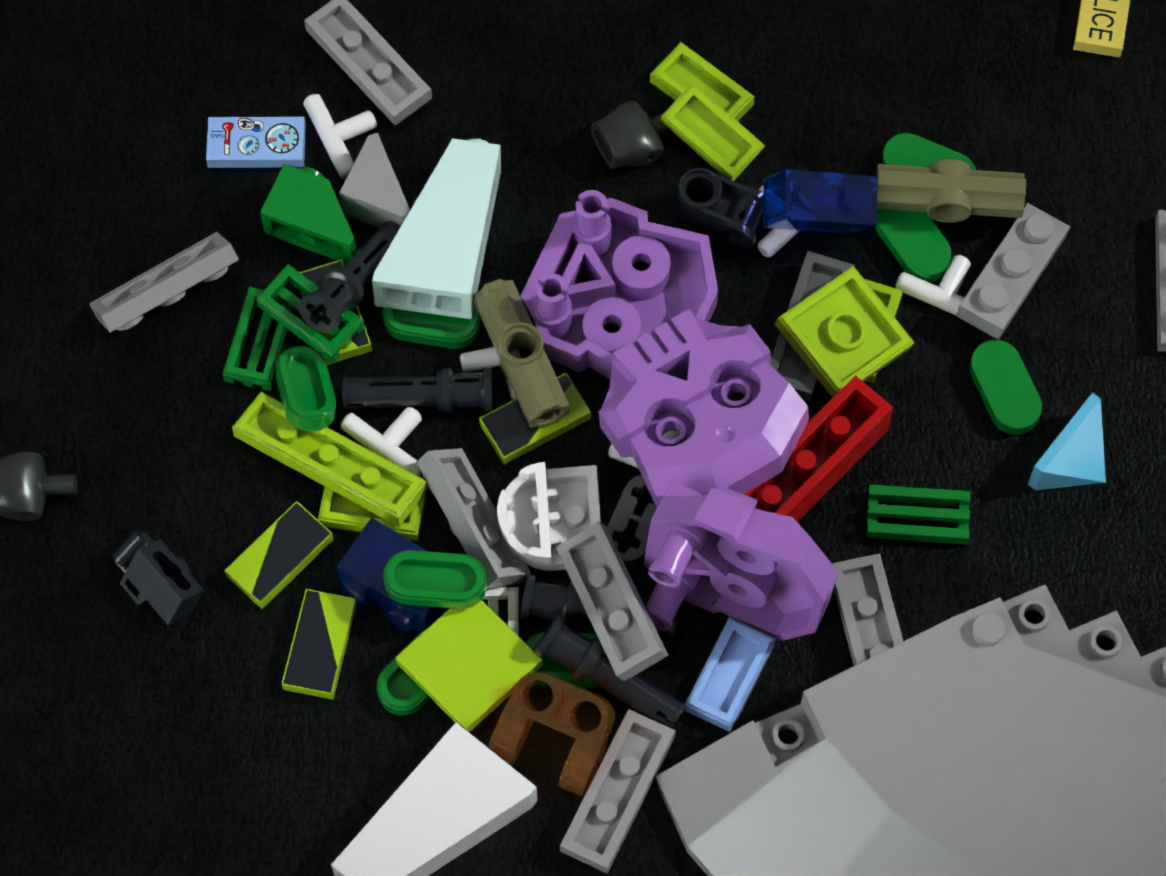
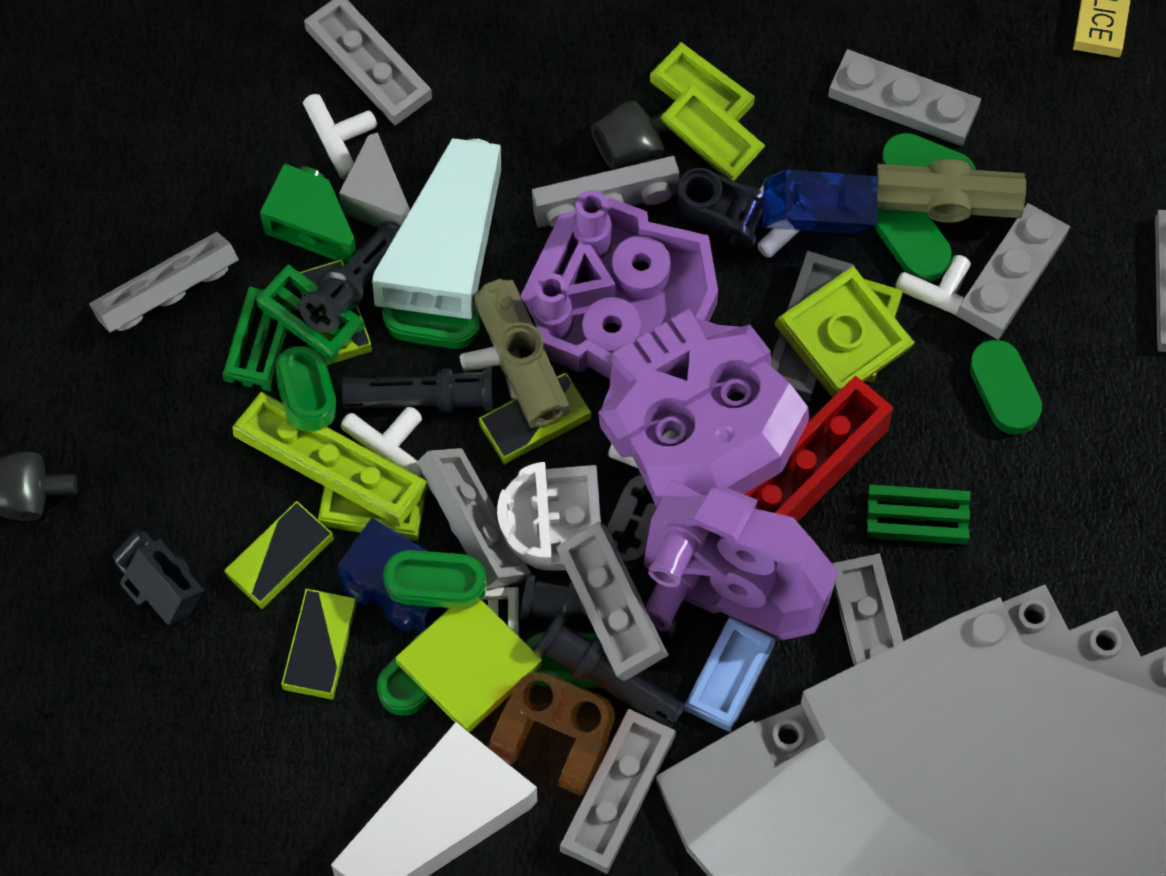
(255, 142): light blue tile -> none
(636, 184): none -> light grey plate
(904, 97): none -> light grey plate
(1076, 453): medium azure slope -> none

